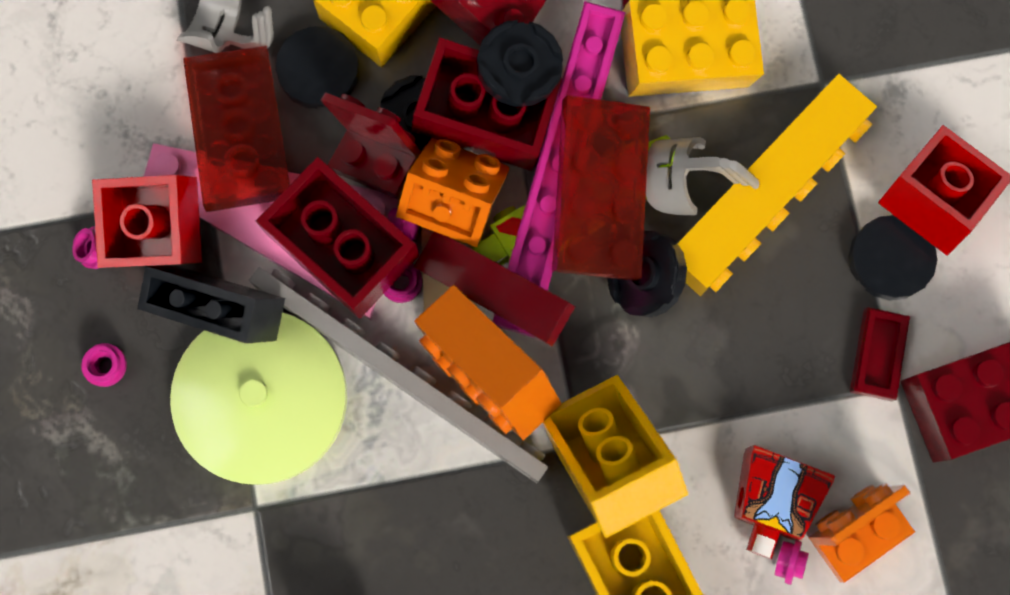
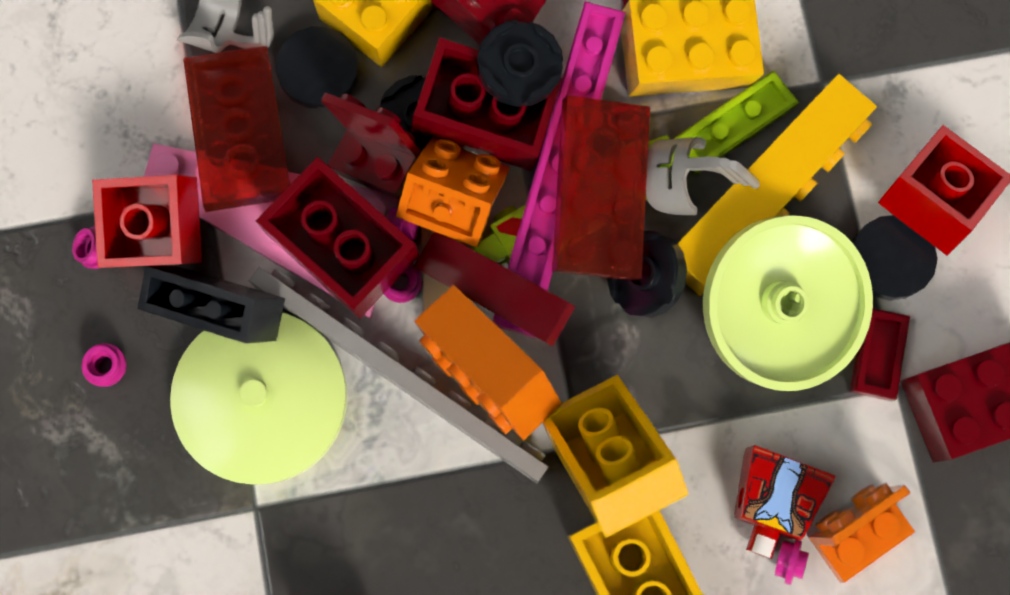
(741, 117): none -> lime tile
(788, 302): none -> yellowish green dish

